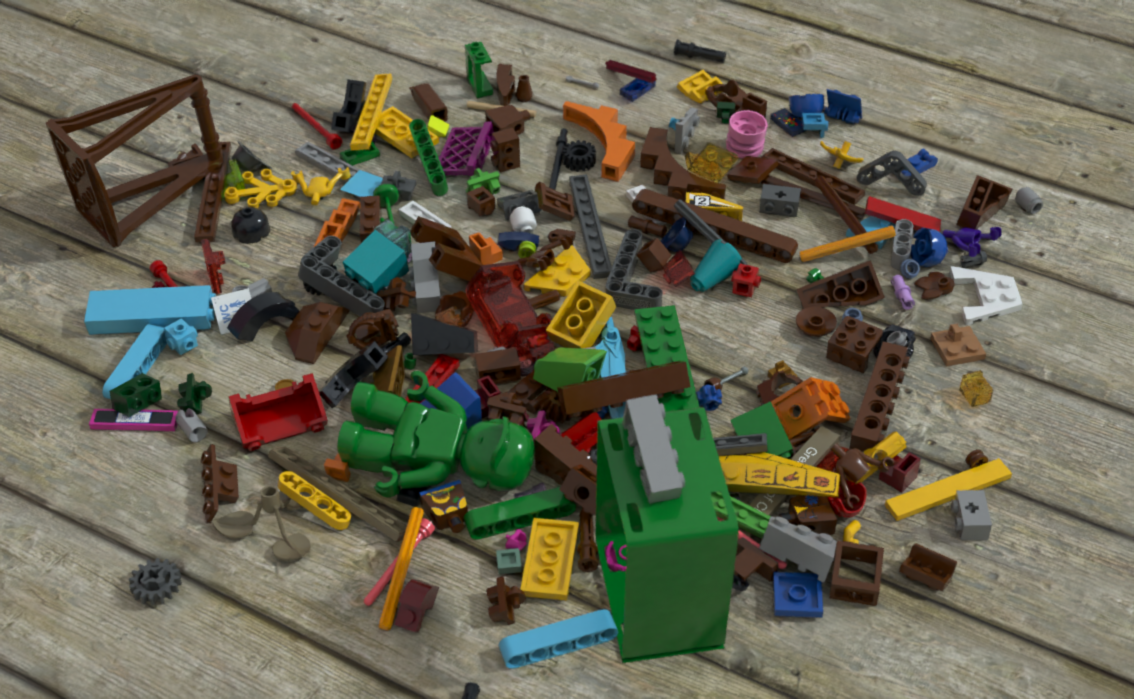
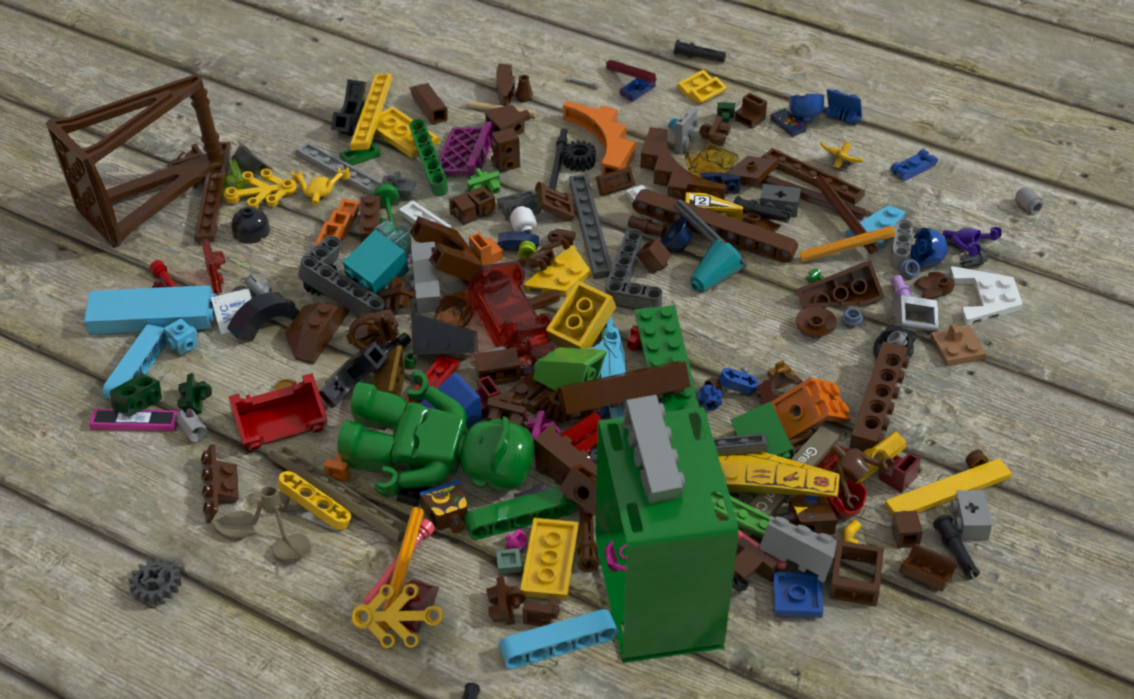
(255, 285): none -> light grey pin
(332, 140): red piece -> none
(362, 184): medium azure sticker -> none
(393, 616): none -> yellow plant
(438, 126): neon yellow slope -> none
(462, 208): none -> reddish brown brick
(477, 55): green panel -> none
(540, 614): none -> reddish brown bracket
(615, 180): none -> reddish brown plate
(678, 269): clear red slope -> none
(716, 132): none -> reddish brown hips
(732, 89): reddish brown piece -> none
(732, 181): none -> dark blue slope
(738, 381): none -> blue beam
(745, 280): red brick -> none
(746, 134): bright pink wheel -> none
(757, 220): none -> reddish brown plate
(764, 211): none -> black pin
(815, 121): dark azure bracket -> none
(853, 343): reddish brown bracket -> none
(893, 213): red tile -> none
(895, 168): dark grey beam -> none
(906, 528): none -> reddish brown brick
(916, 305): none -> light grey tile
(952, 538): none -> black pin
(976, 388): clear yellow brick -> none
(983, 202): reddish brown wedge -> none

